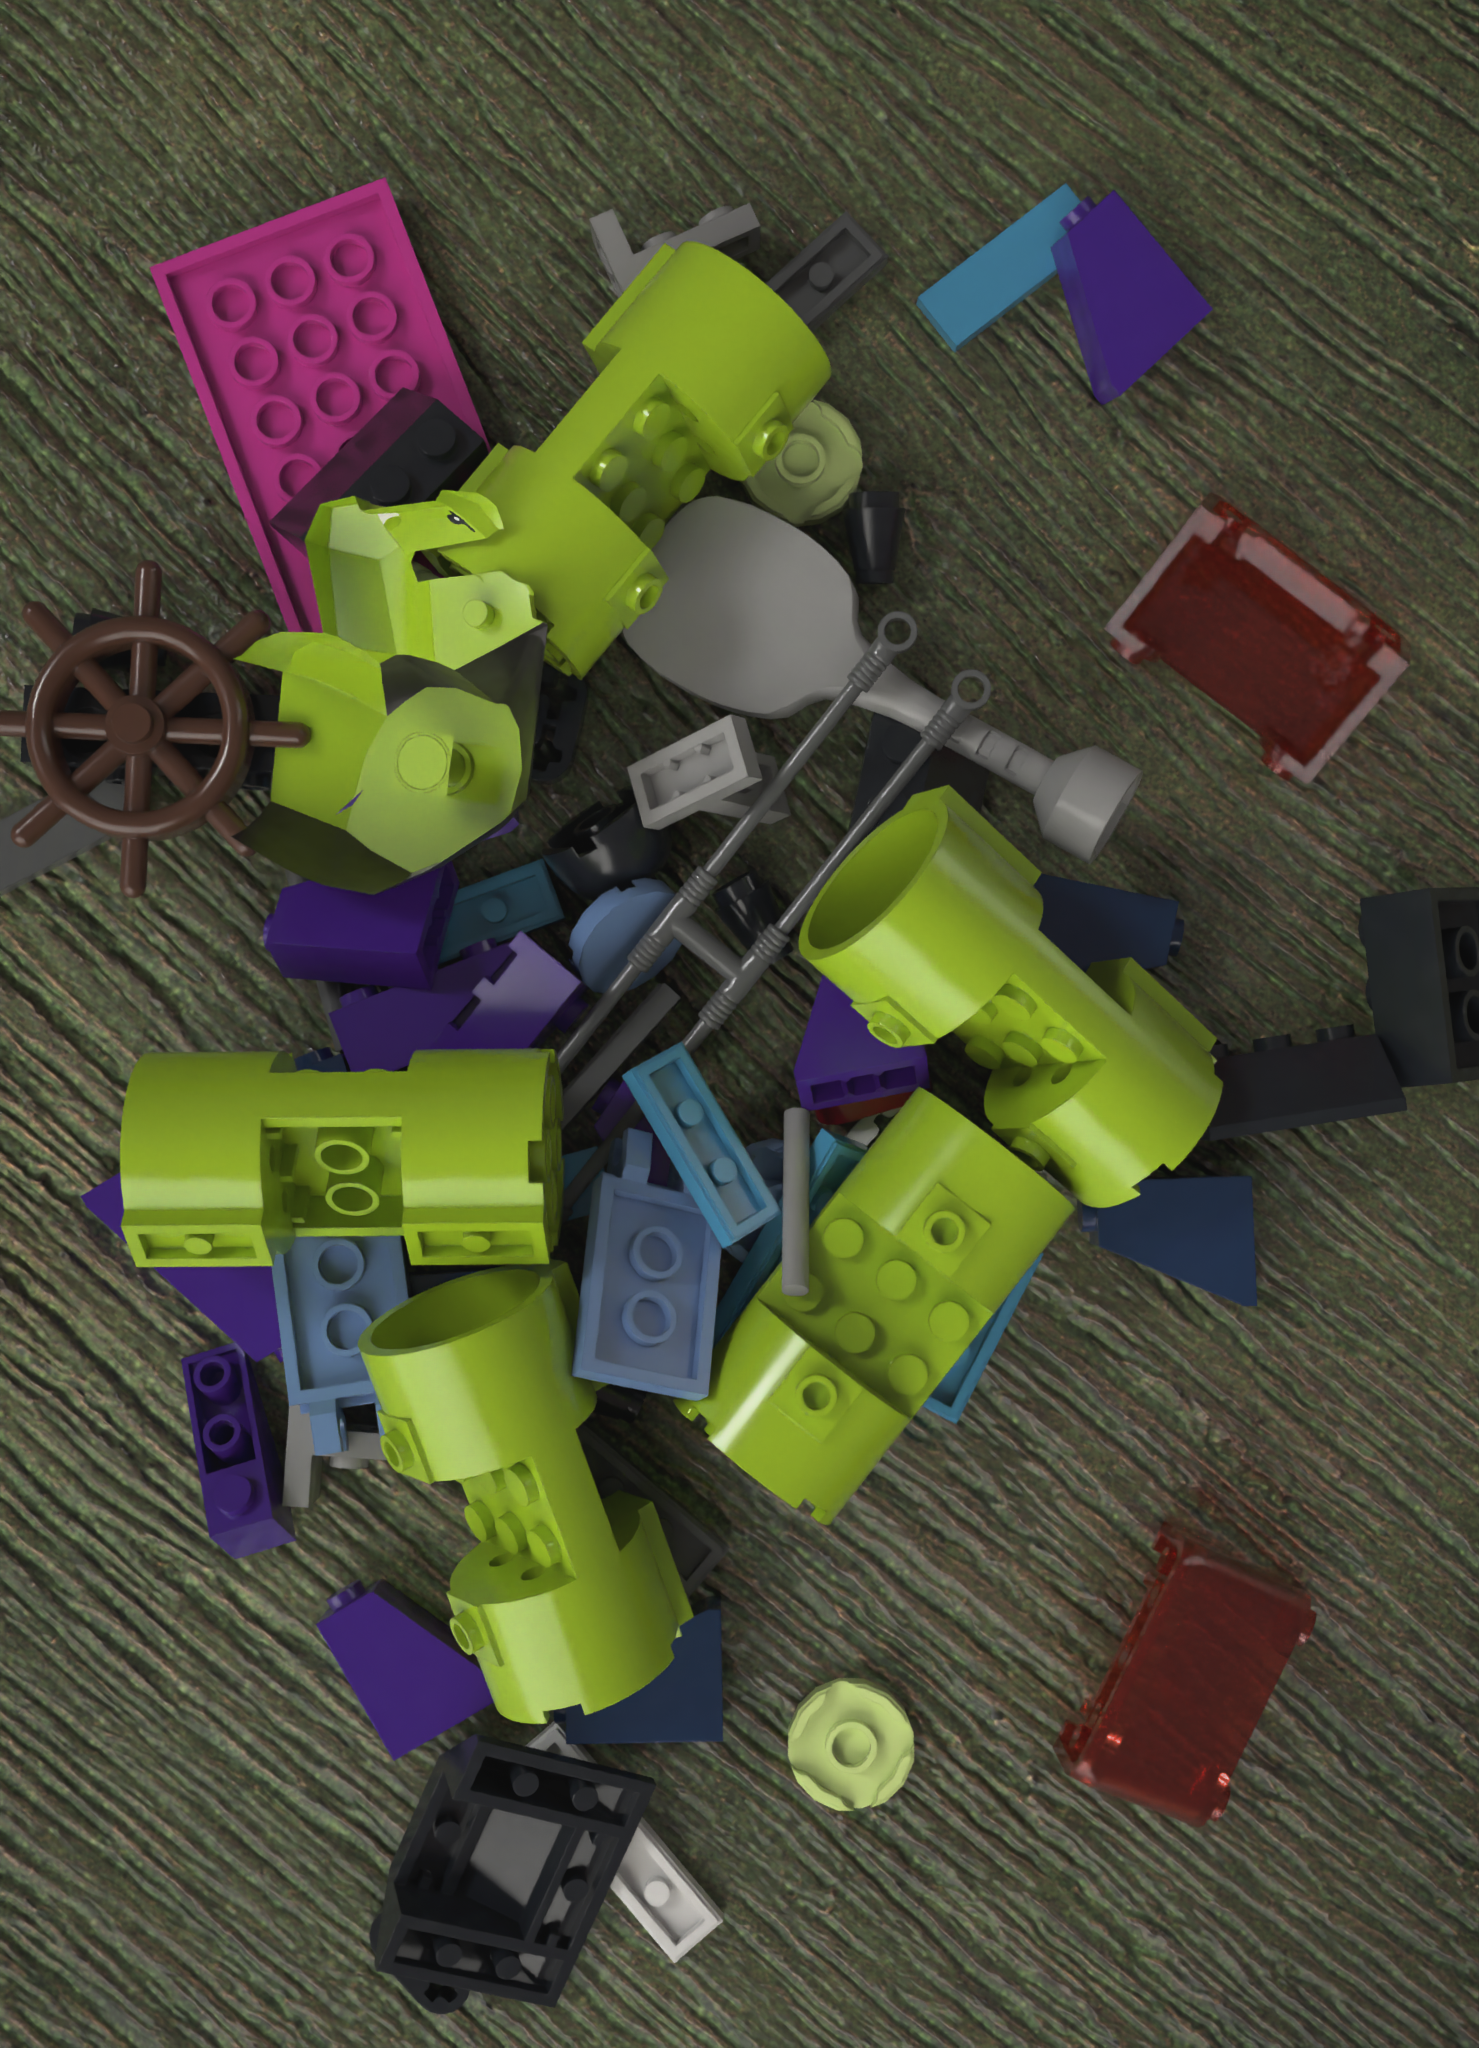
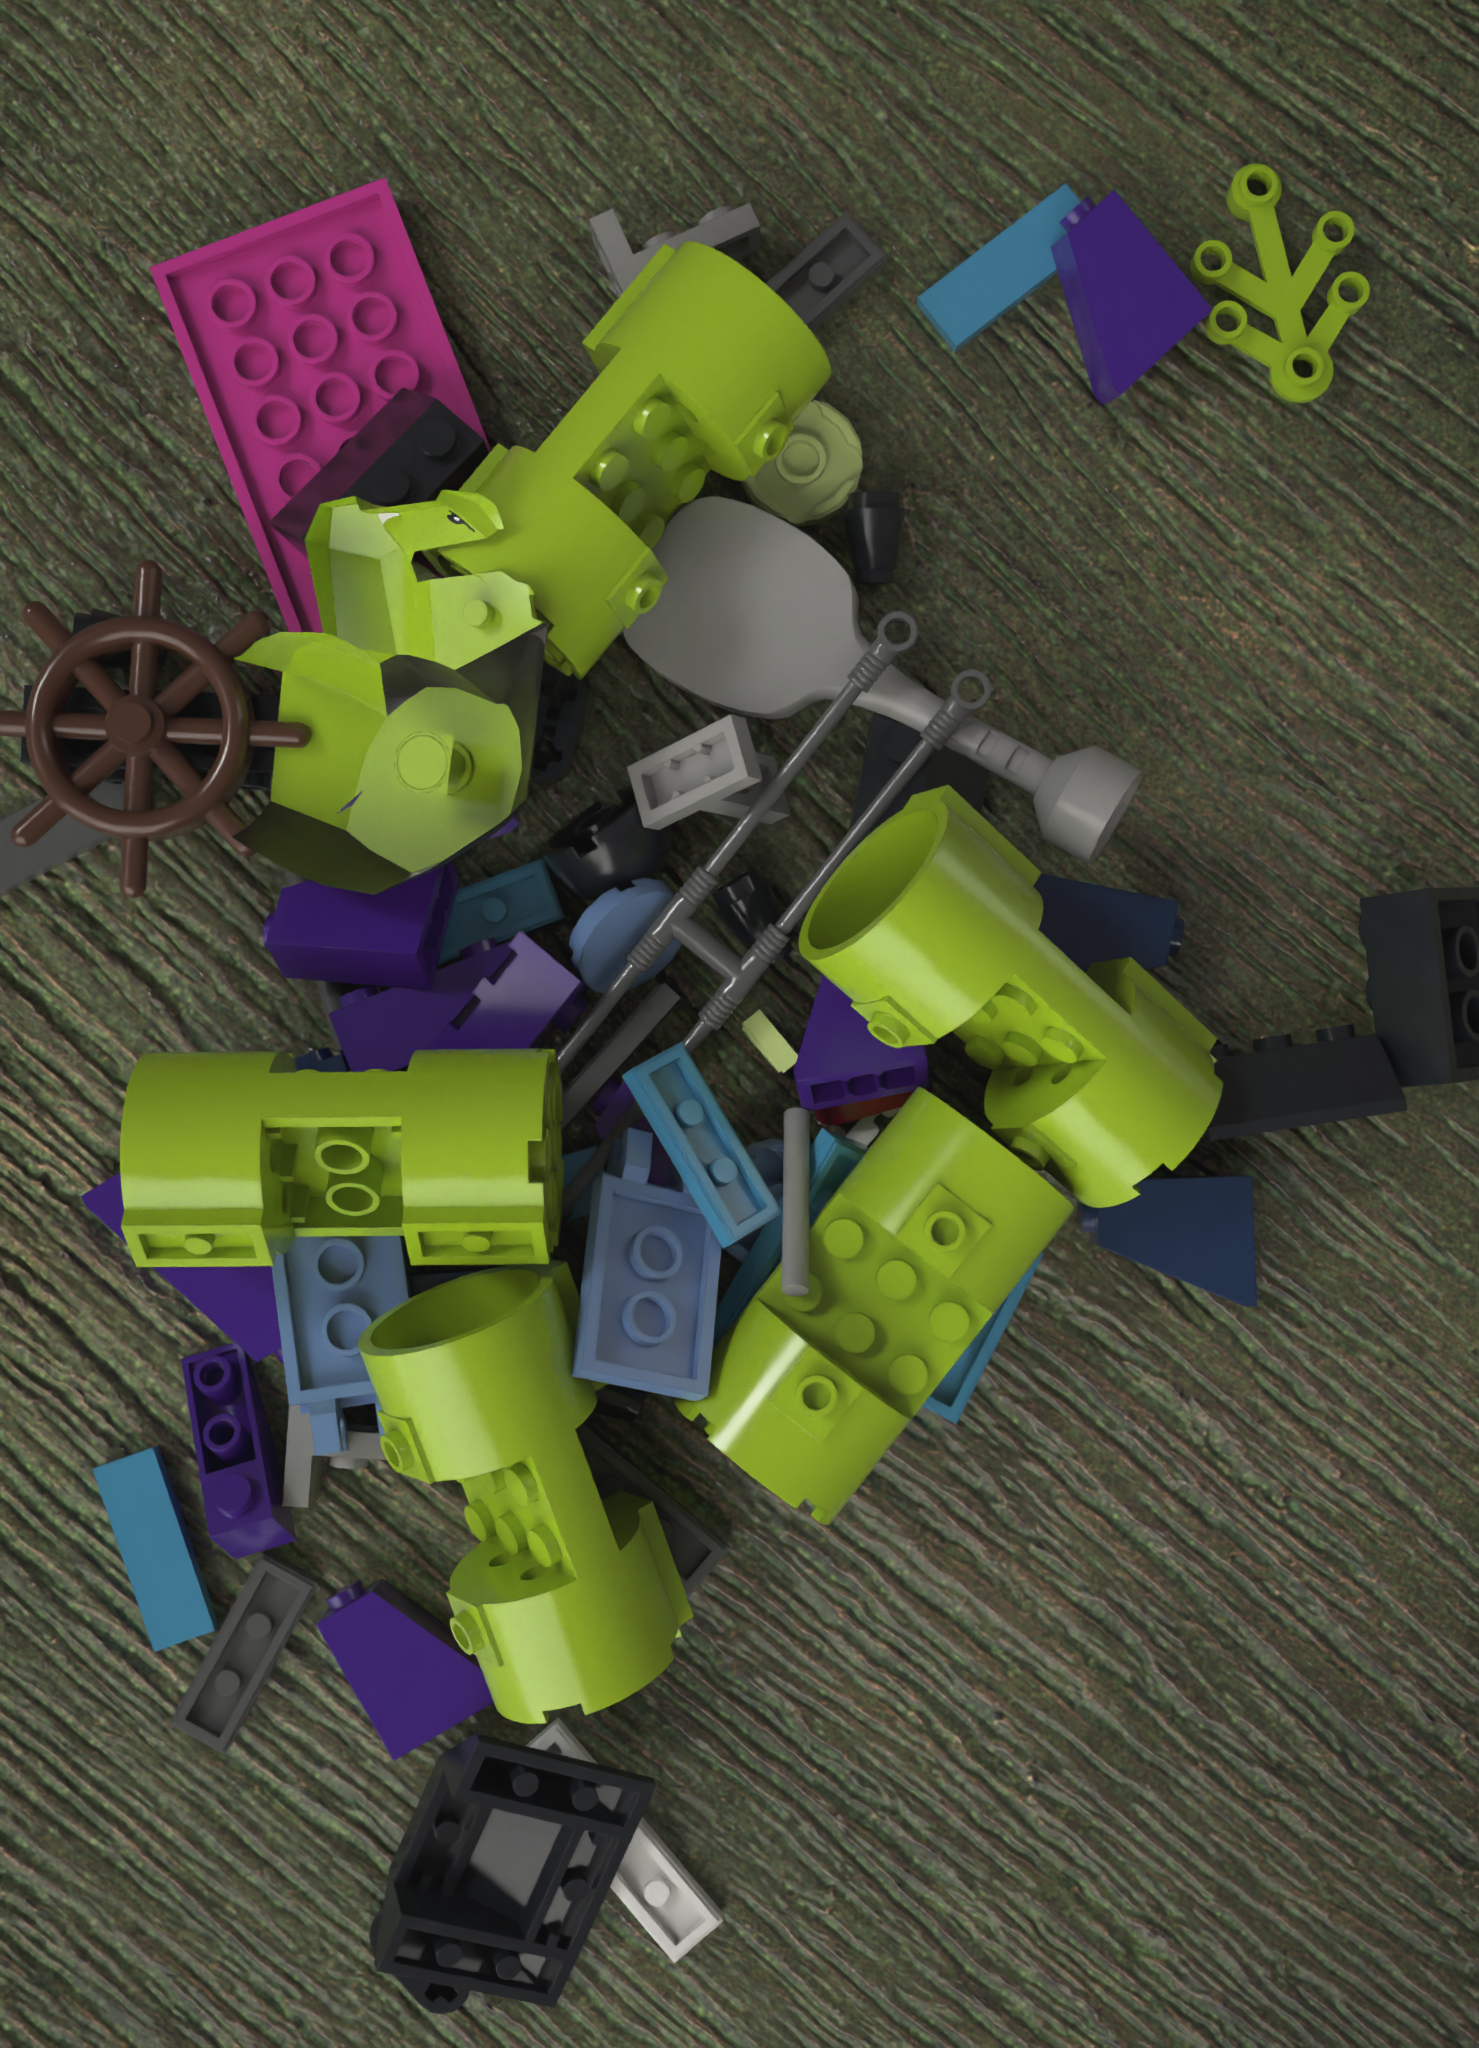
(156, 1548): none -> dark azure tile
(245, 1651): none -> dark grey tile
(673, 1707): dark blue slope -> none
(769, 1042): none -> yellowish green tile
(850, 1744): yellowish green tile -> none
(1187, 1680): clear red windscreen -> none
(1262, 636): clear red windscreen -> none
(1279, 293): none -> lime plant

